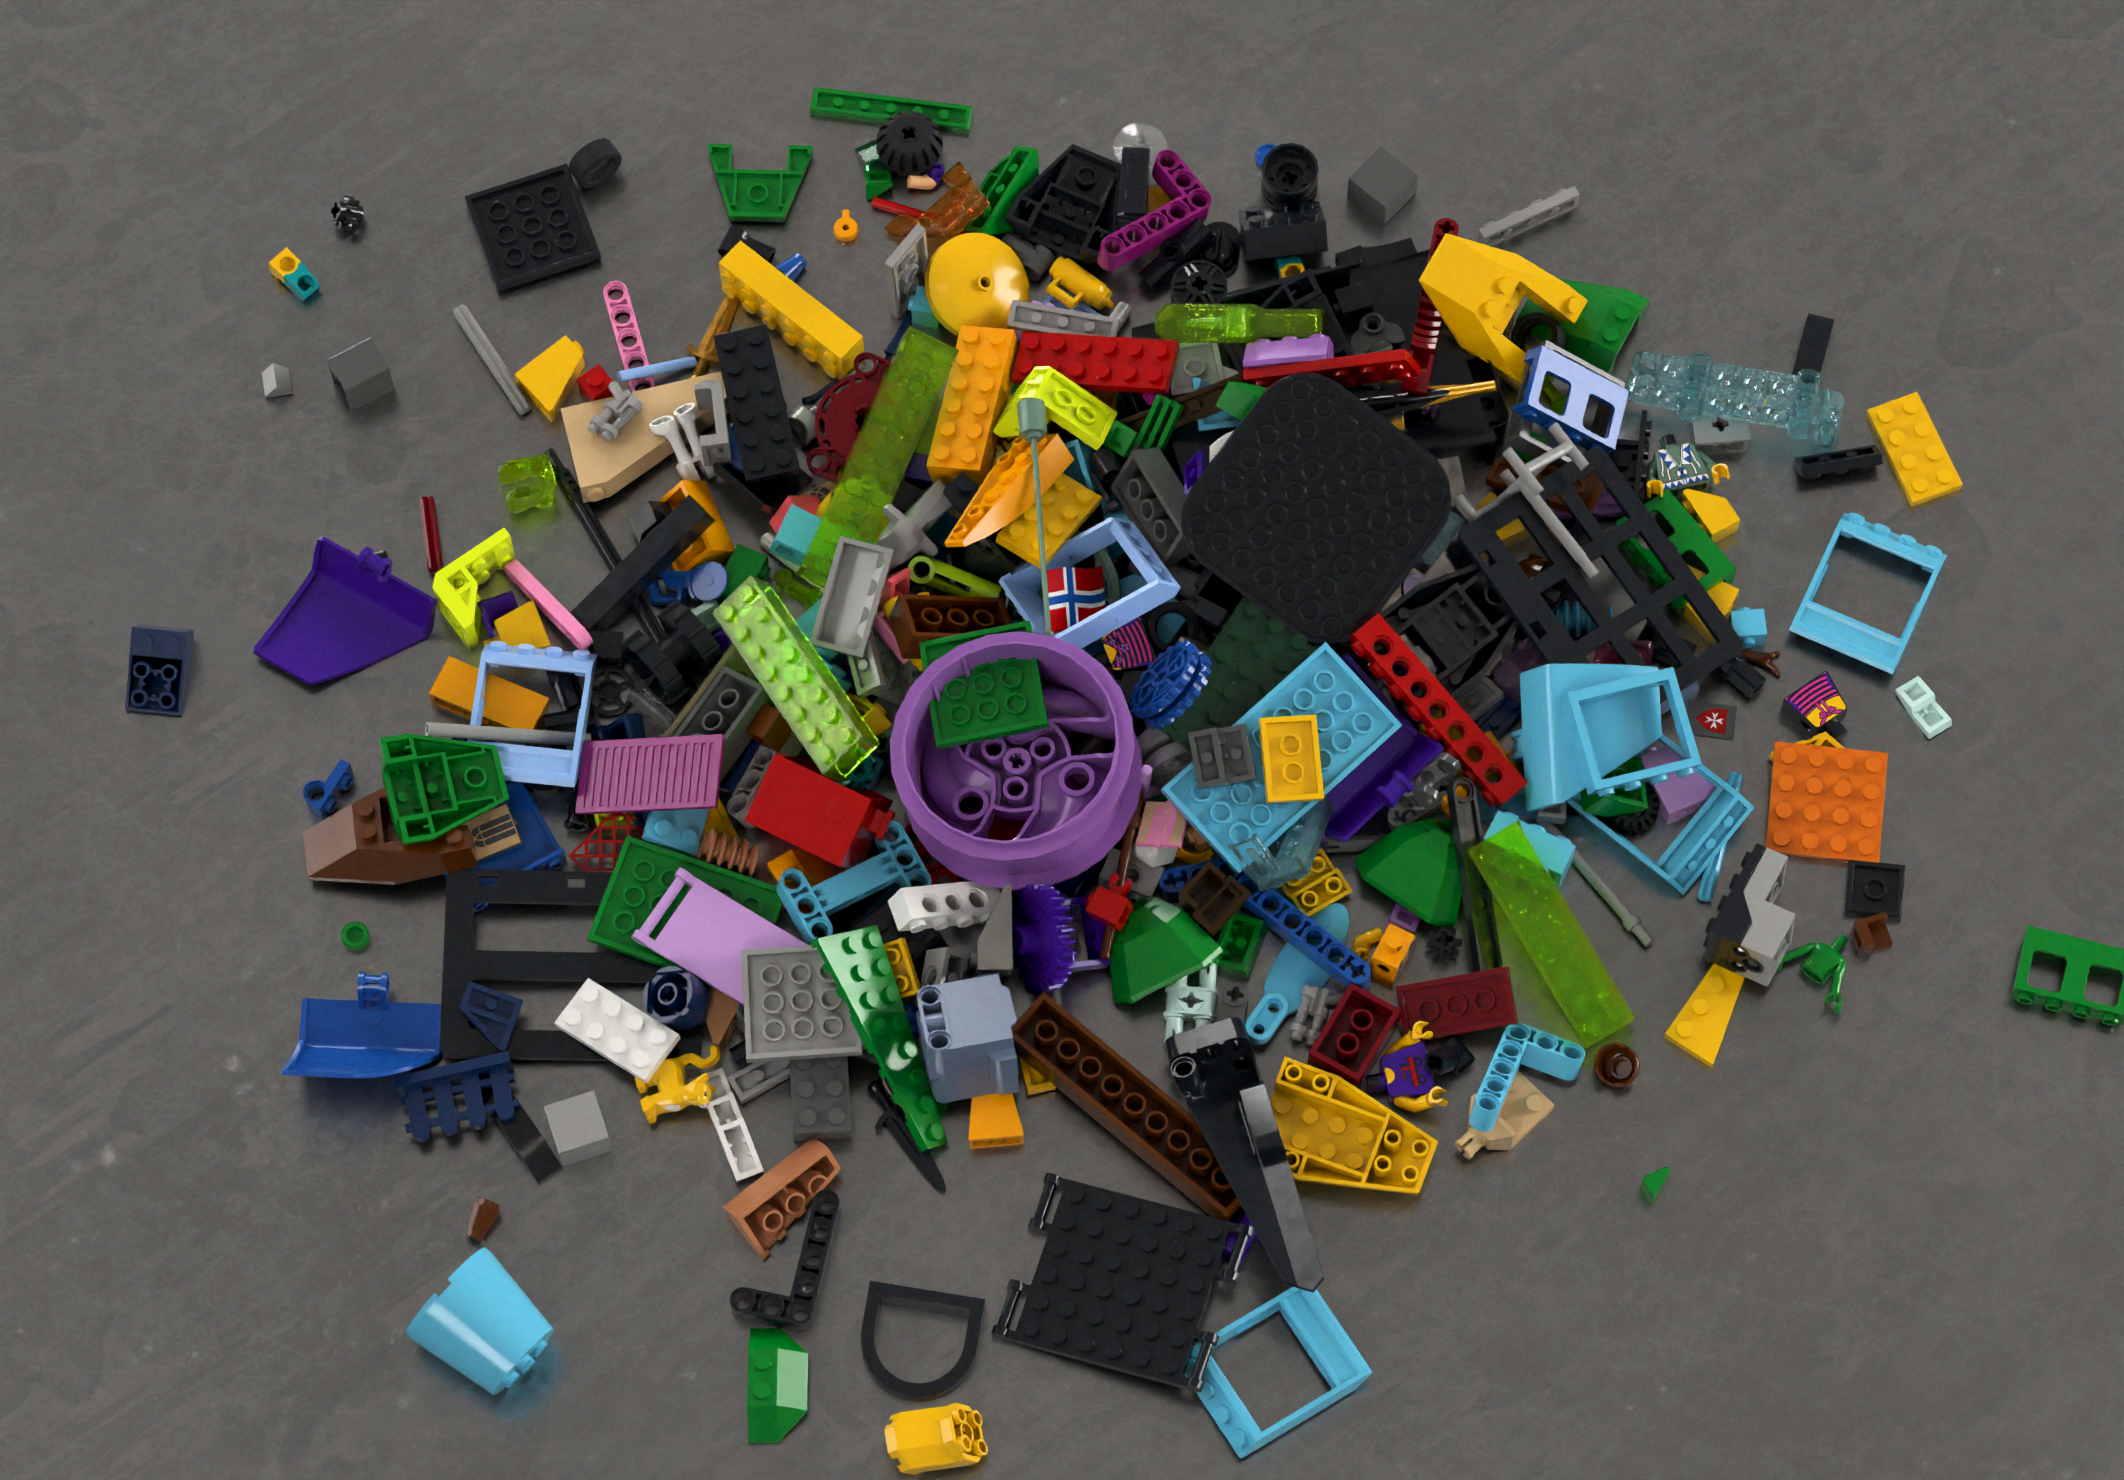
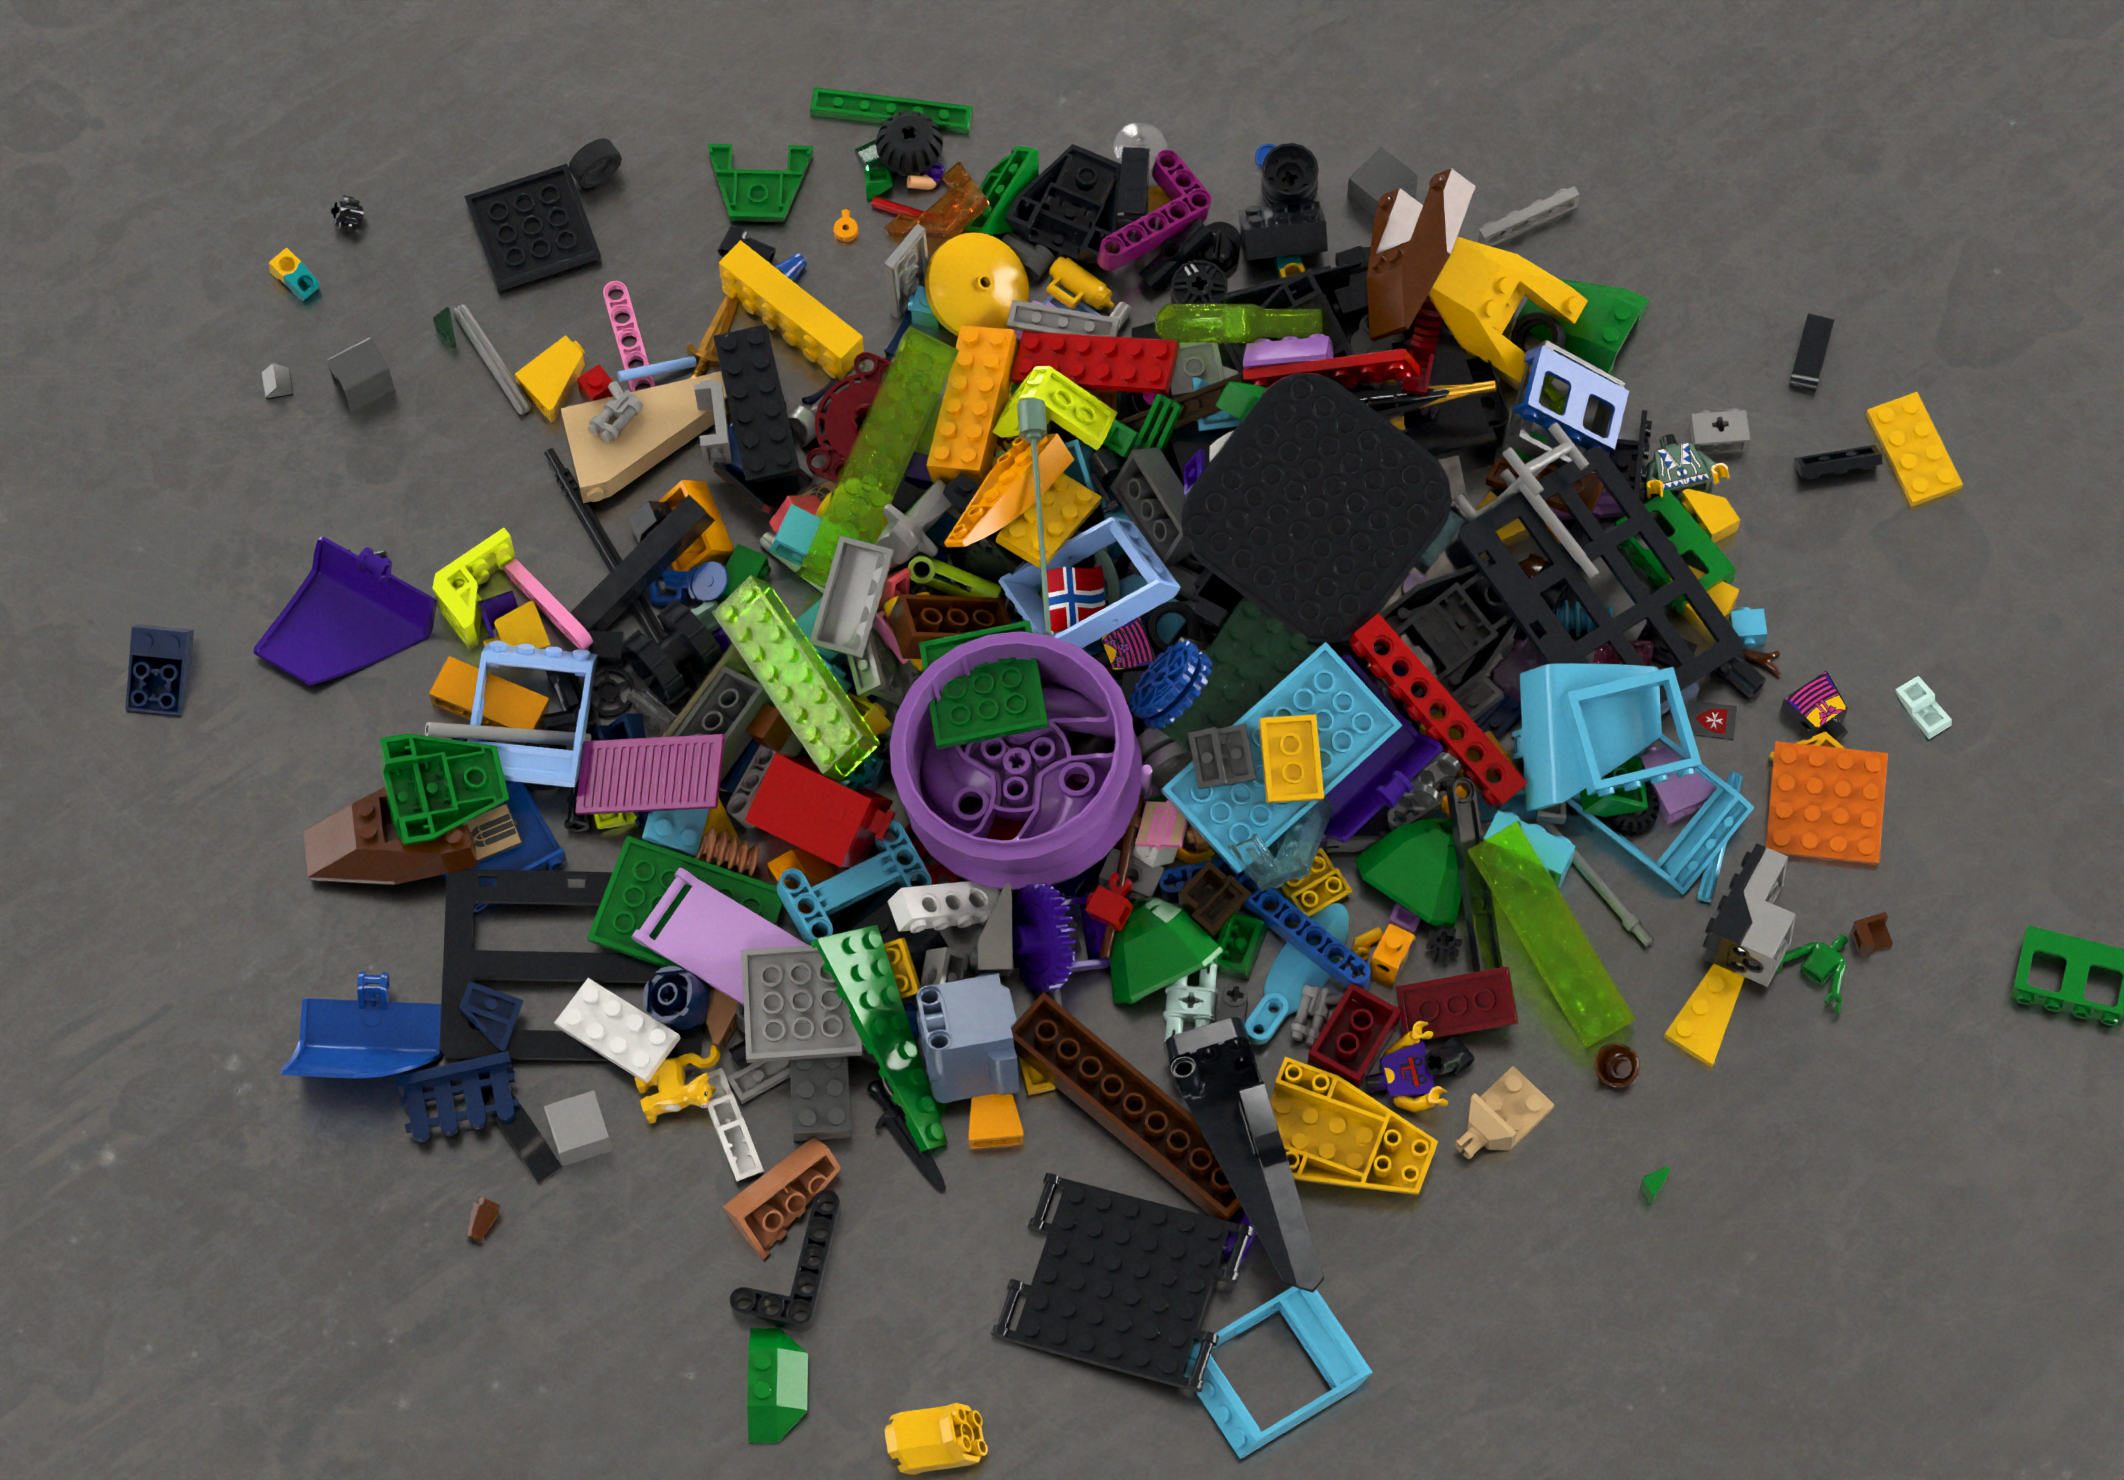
(338, 780): blue plate -> none
(355, 936): green tile -> none
(430, 534): dark red axle -> none
(444, 326): none -> clear green slope
(482, 1324): medium azure cone -> none
(524, 497): clear neon green piece -> none
(572, 855): red window -> none
(668, 428): white piece -> none
(785, 583): clear neon green bar -> none
(925, 1300): black window -> none
(1411, 249): none -> reddish brown wedge
(1530, 1048): medium azure beam -> none
(1699, 383): clear light blue beam -> none
(1848, 634): medium azure window -> none
(1874, 889): black tile -> none

